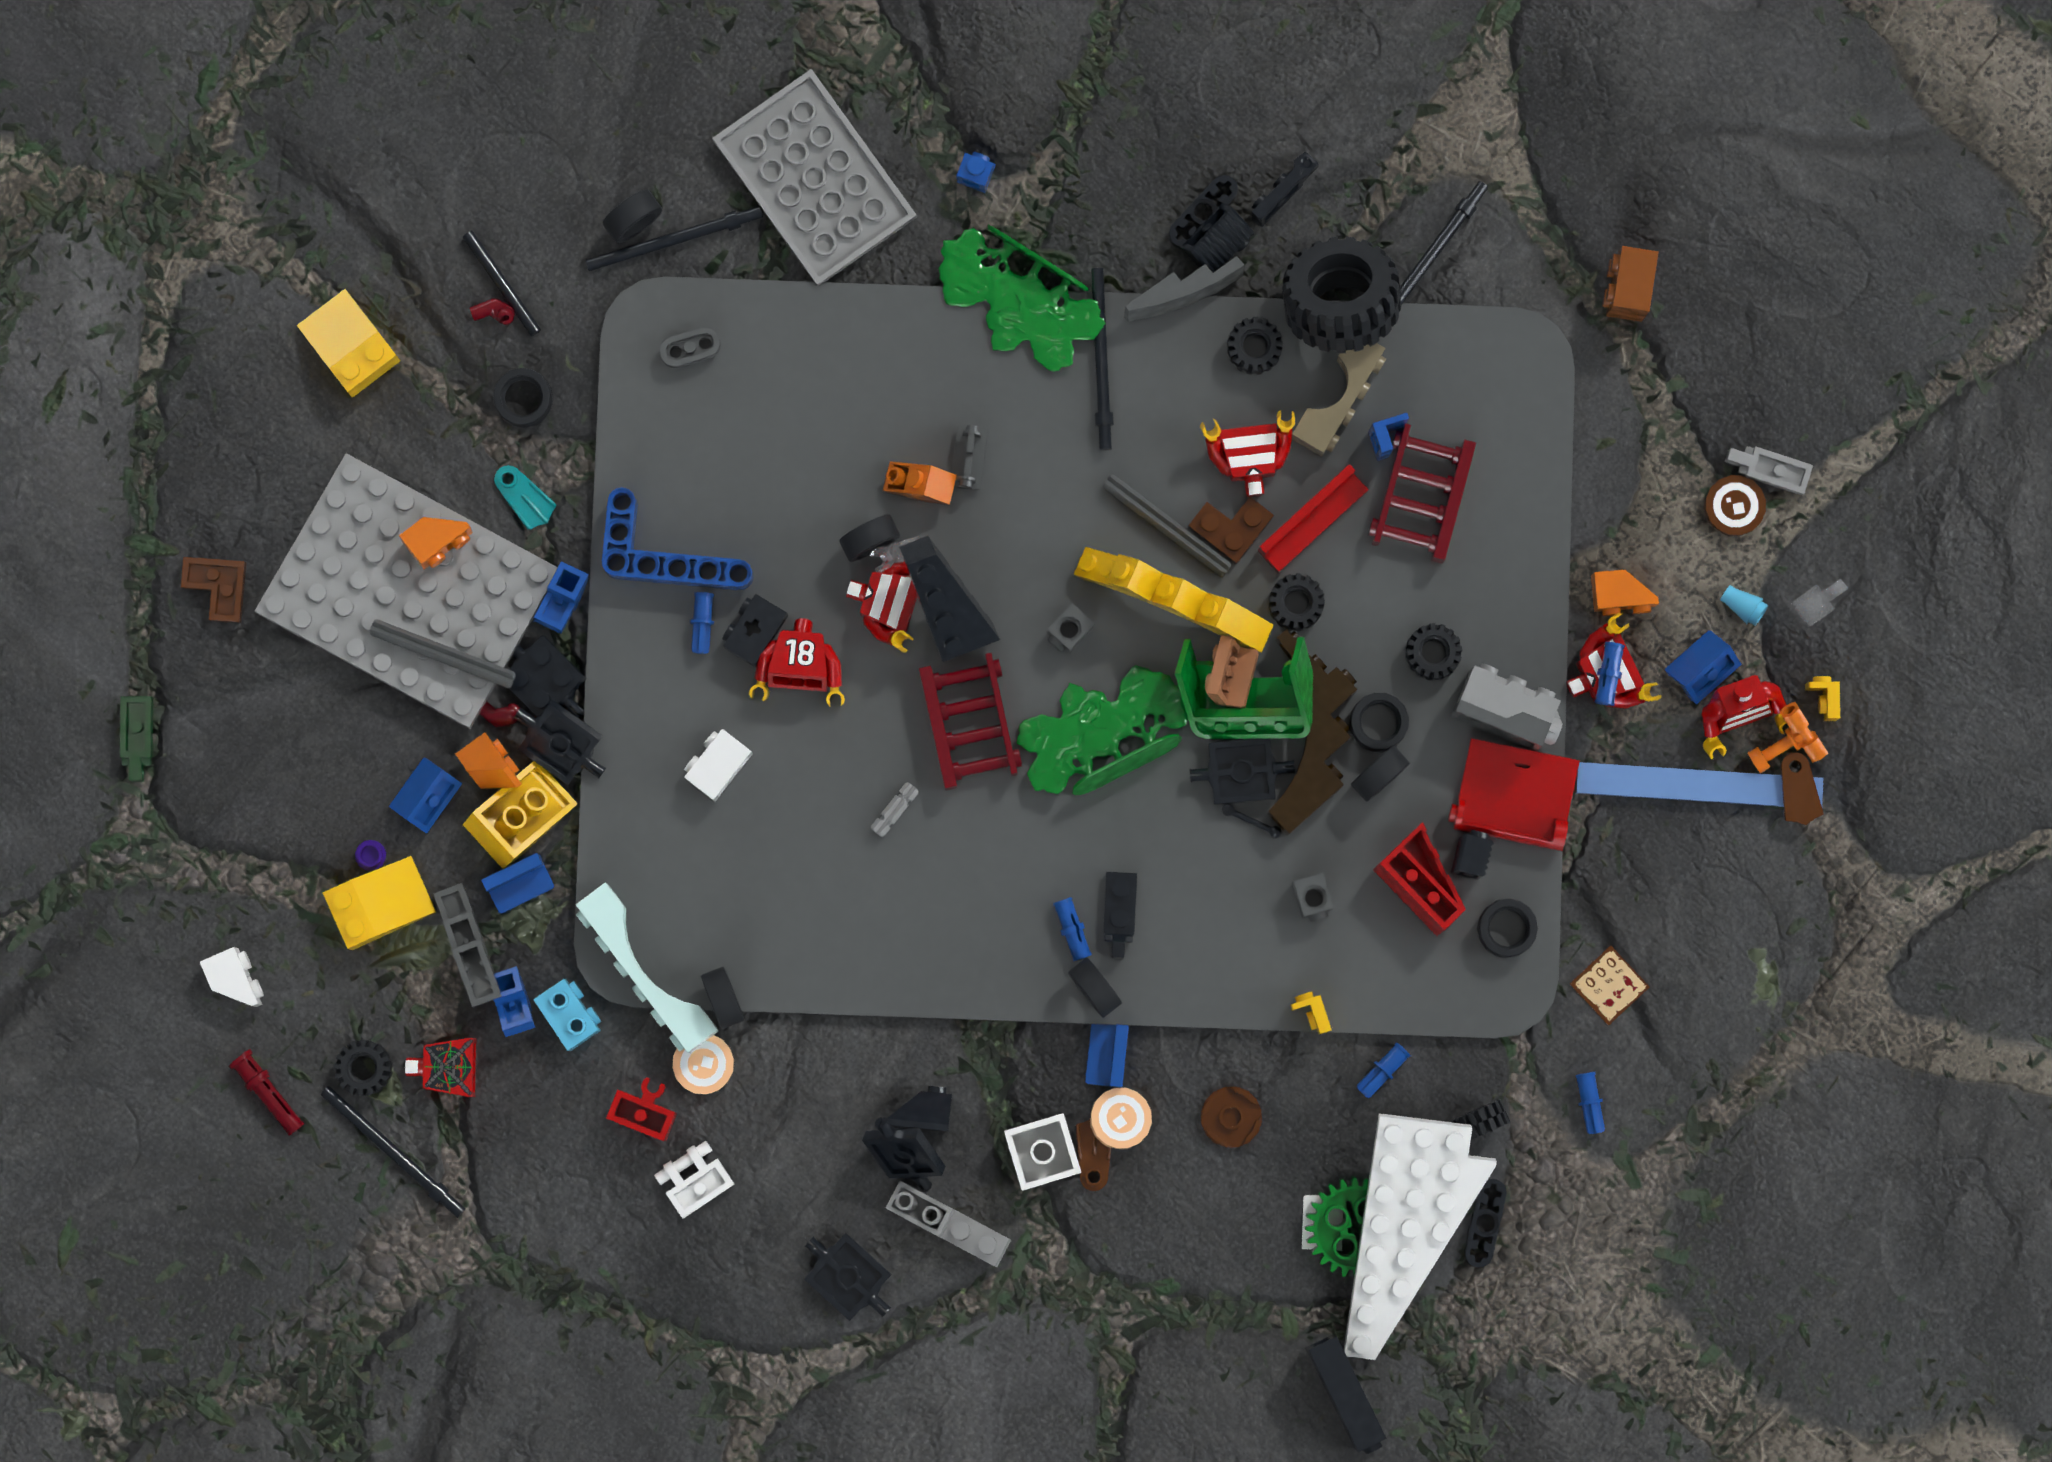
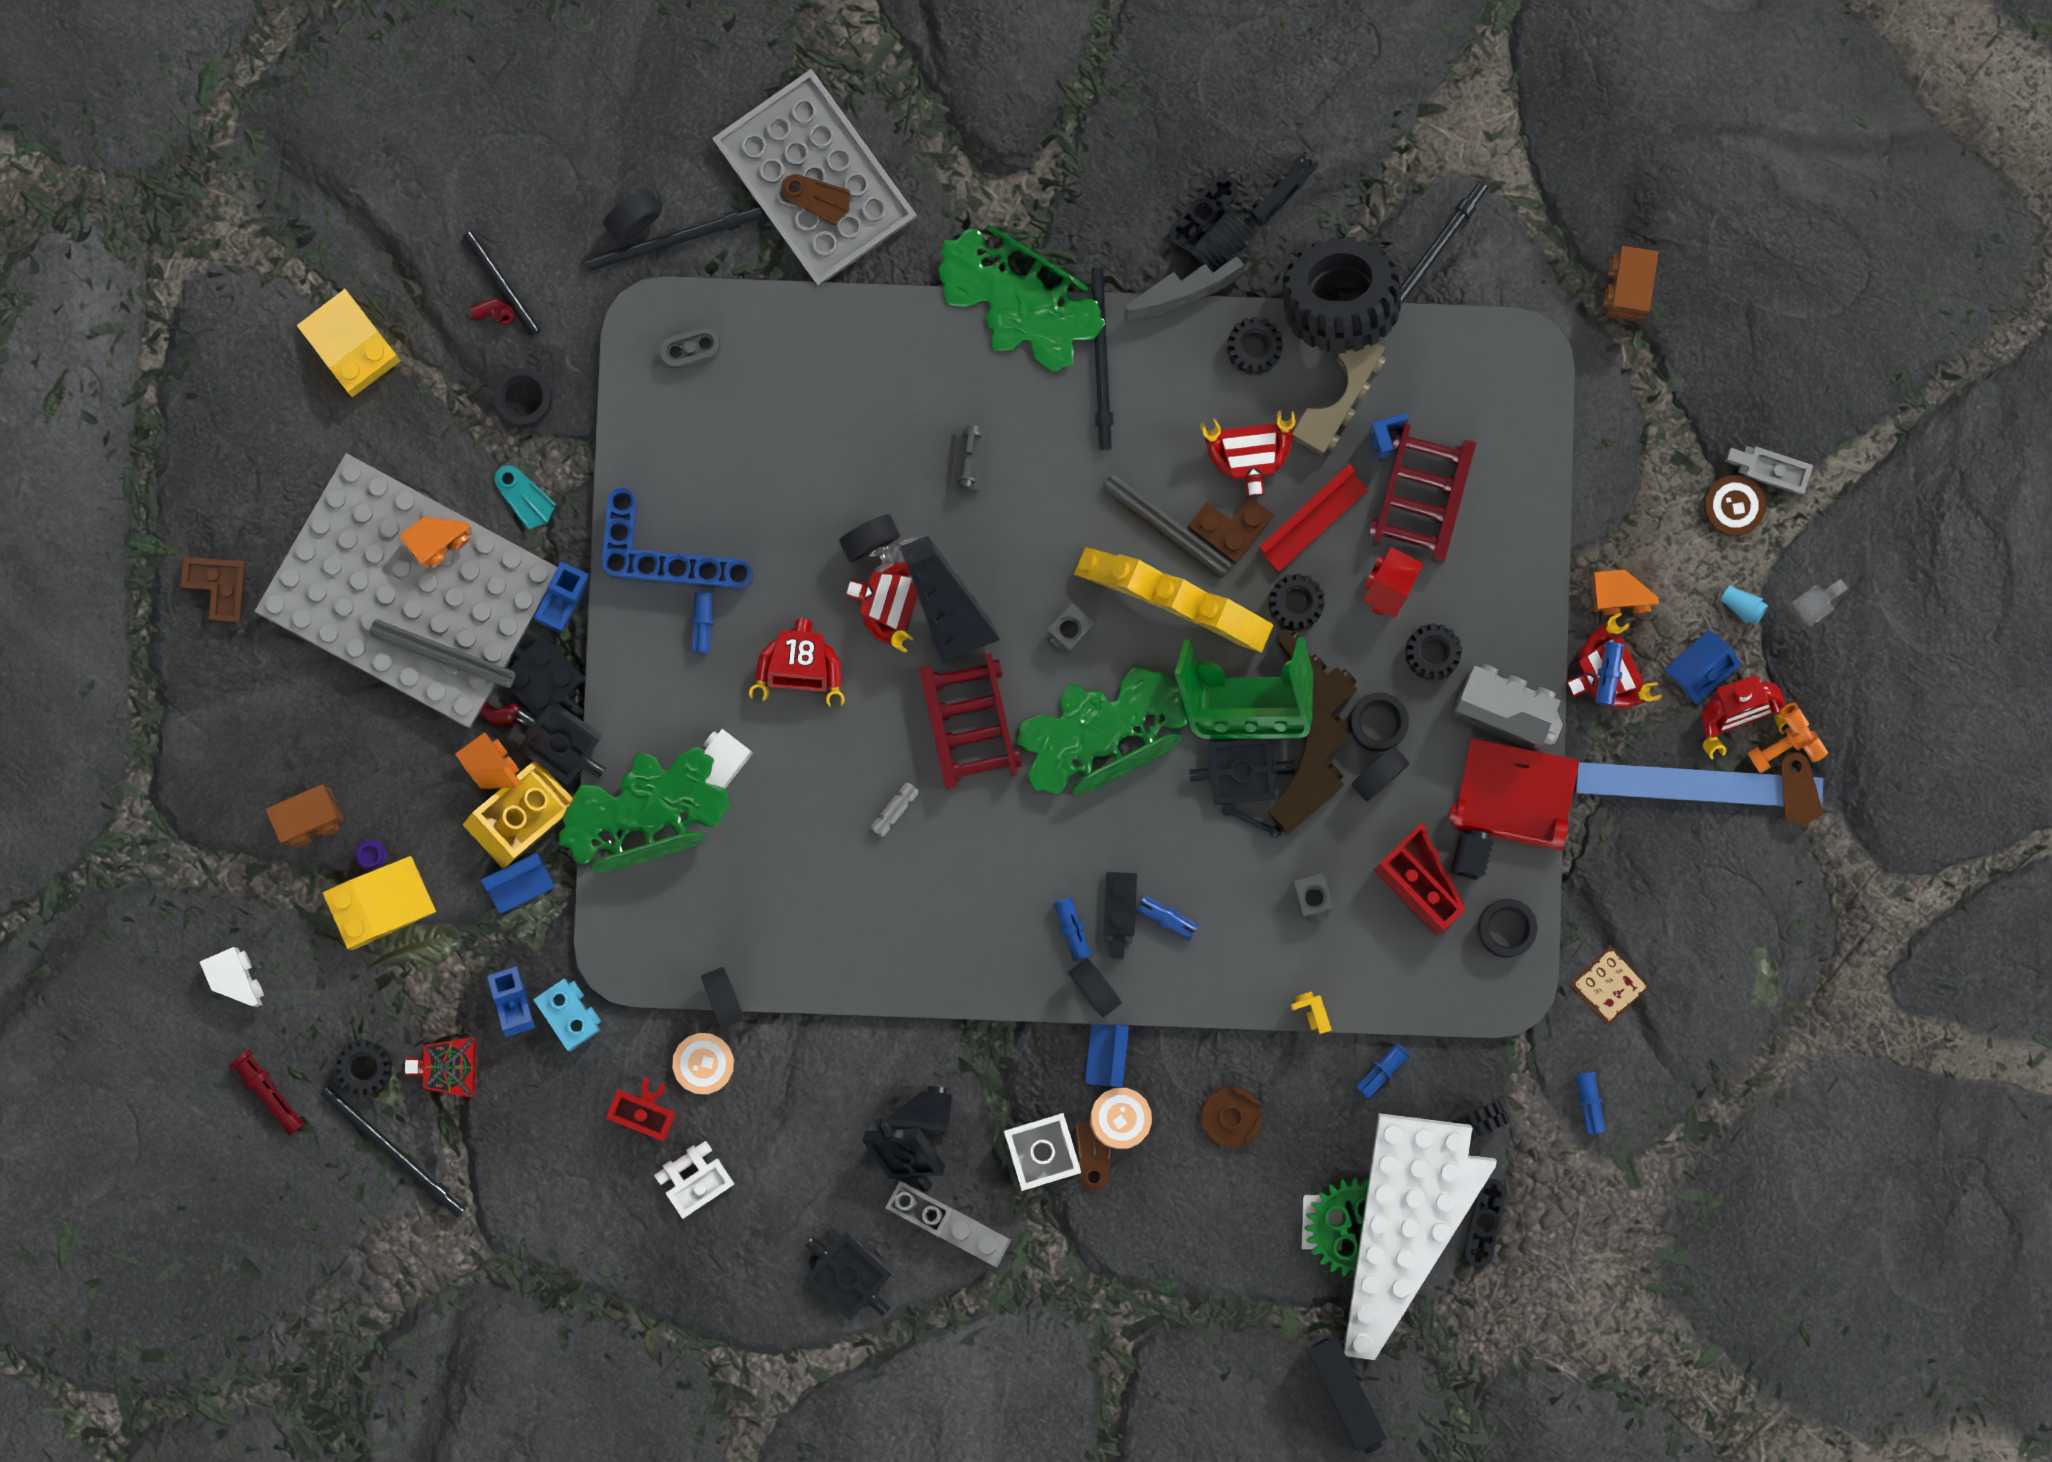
(136, 734): dark green hinge -> none
(306, 816): none -> dark orange brick
(425, 795): blue panel -> none
(467, 945): dark grey slope -> none
(608, 918): light aqua arch -> none
(646, 805): none -> green plant
(770, 622): black brick -> none
(818, 197): none -> reddish brown piece
(920, 482): orange slope -> none
(975, 171): blue brick -> none
(1167, 917): none -> blue pin
(1231, 673): nougat bracket -> none
(1391, 582): none -> red brick
(1830, 700): yellow bracket -> none

